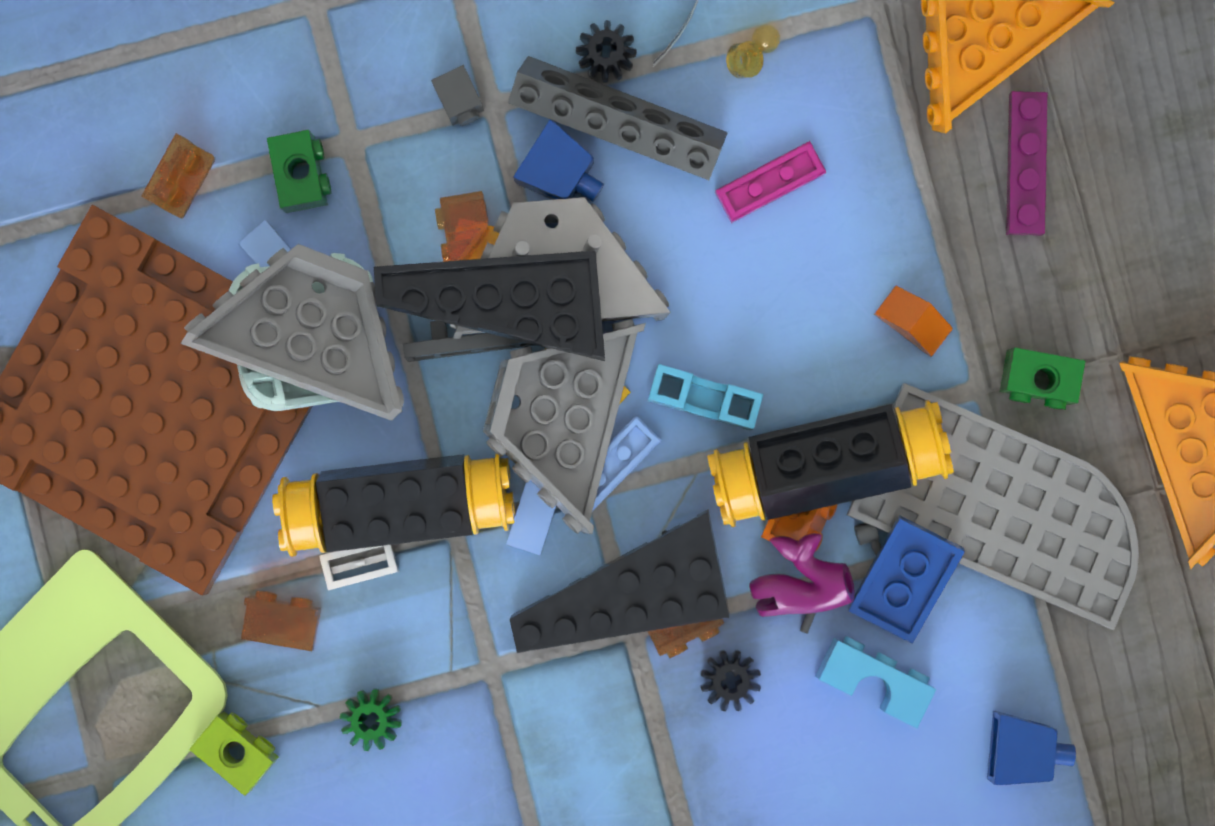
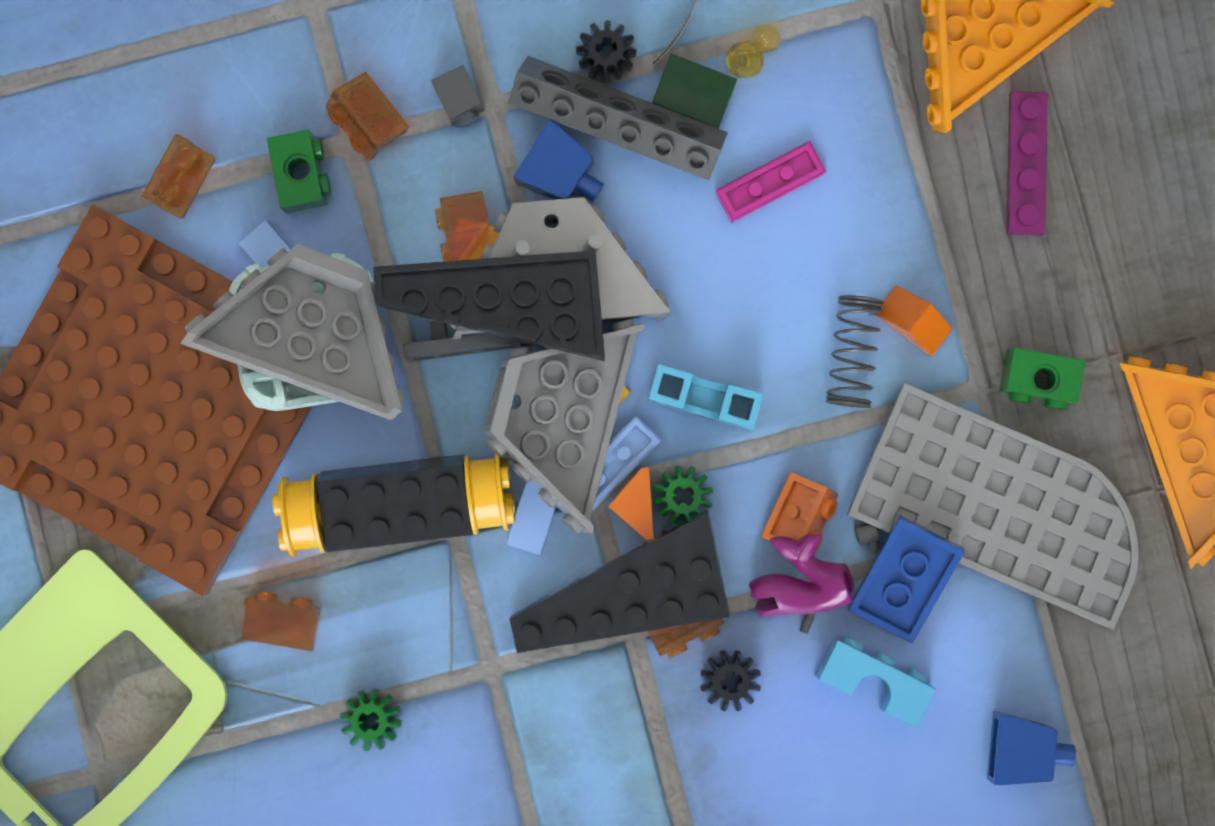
(213, 750): lime brick -> none
(365, 115): none -> clear orange bracket
(389, 555): white tile -> none
(634, 504): none -> orange slope
(683, 483): none -> green gear
(694, 90): none -> dark green slope
(830, 462): black brick -> none
(869, 305): none -> dark grey piece

